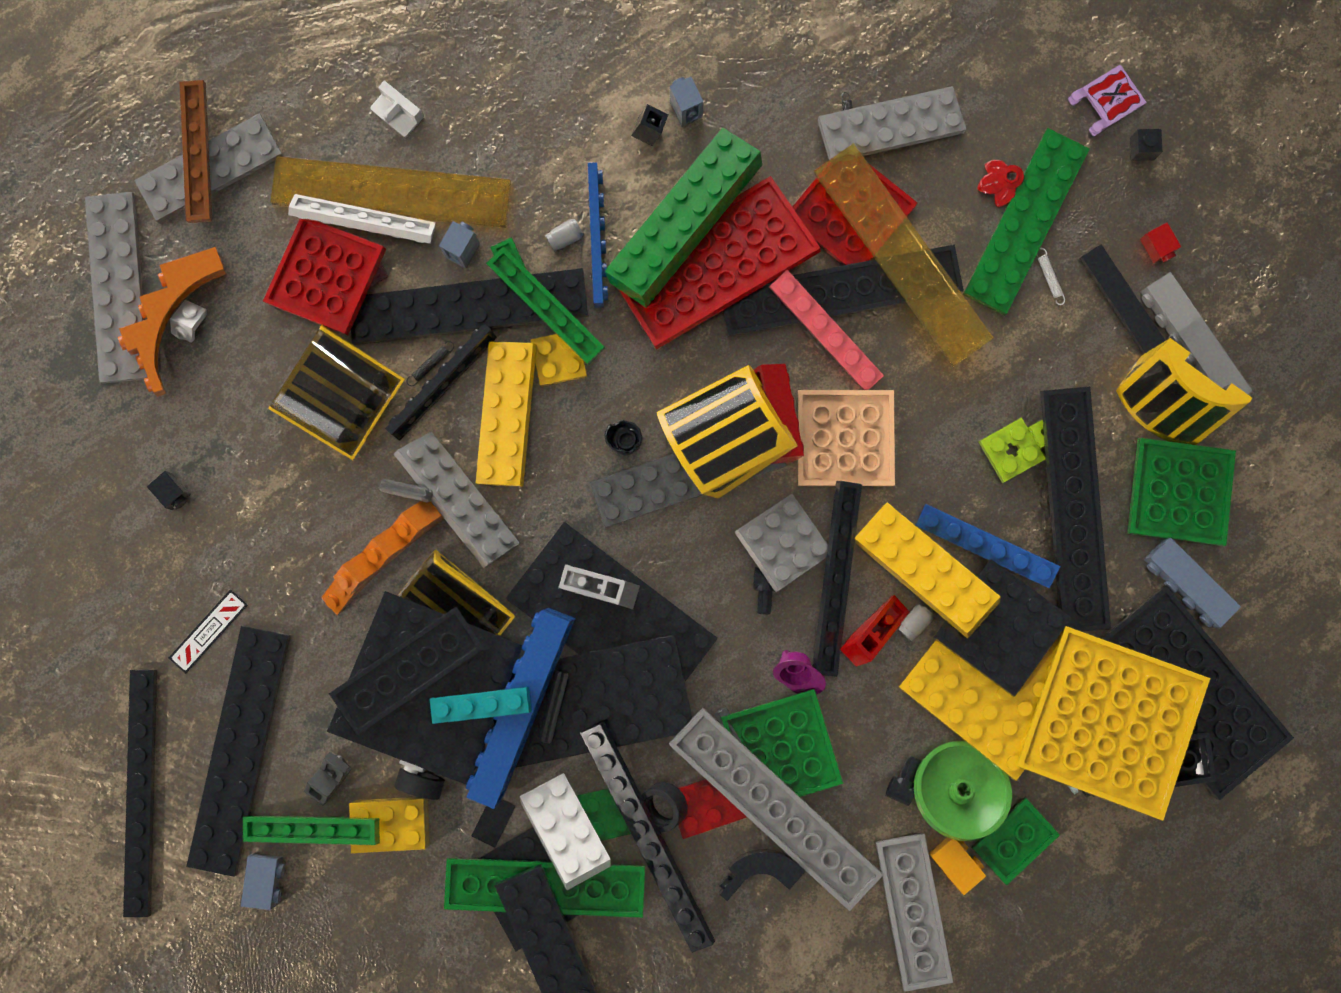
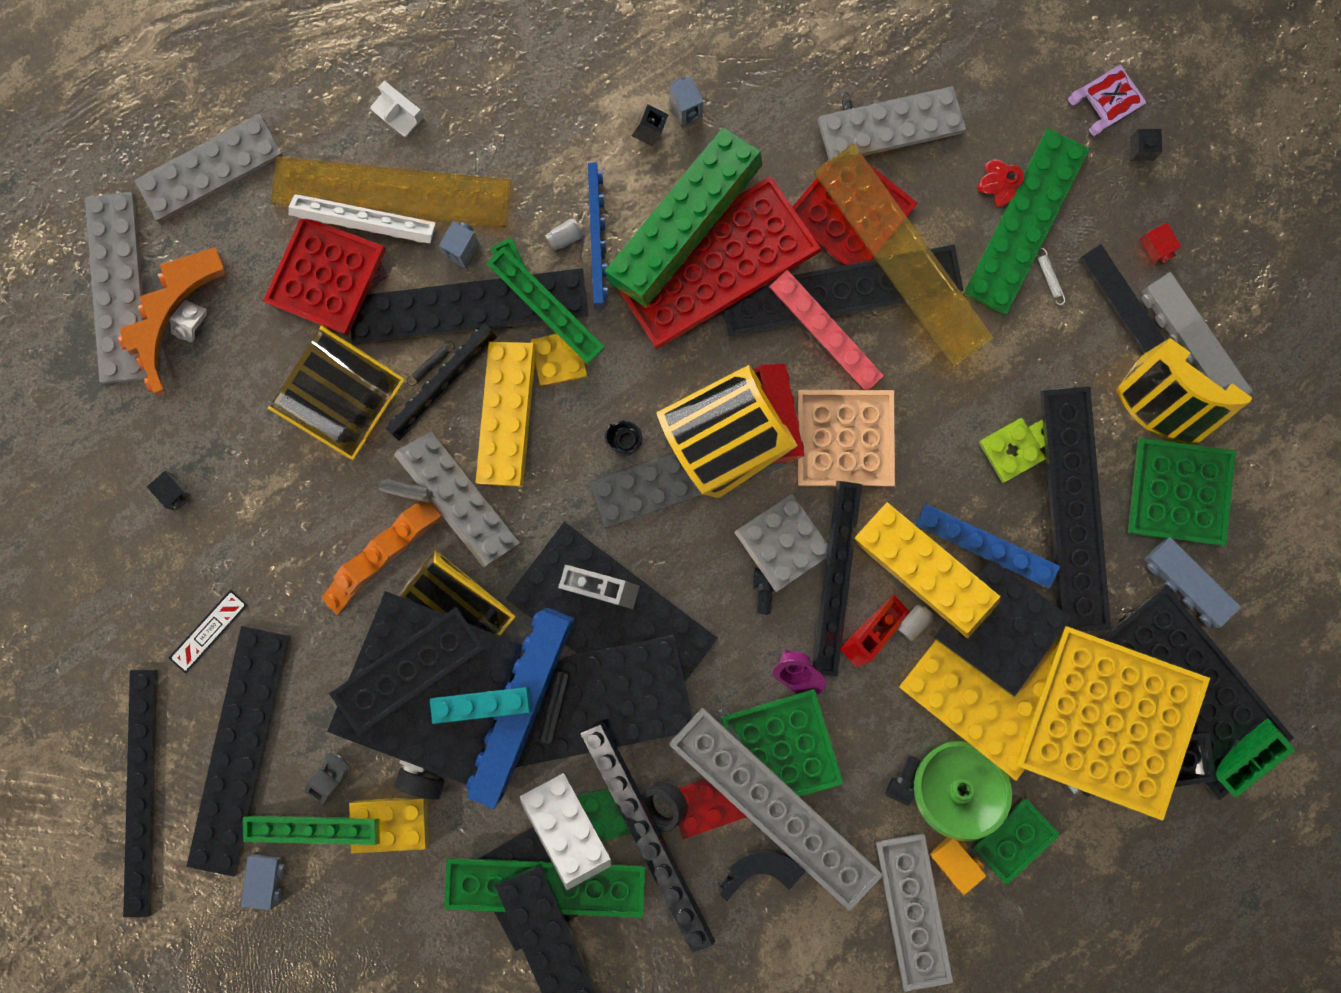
(195, 151): dark orange plate -> none
(493, 823): black sticker -> none
(1253, 757): none -> green brick

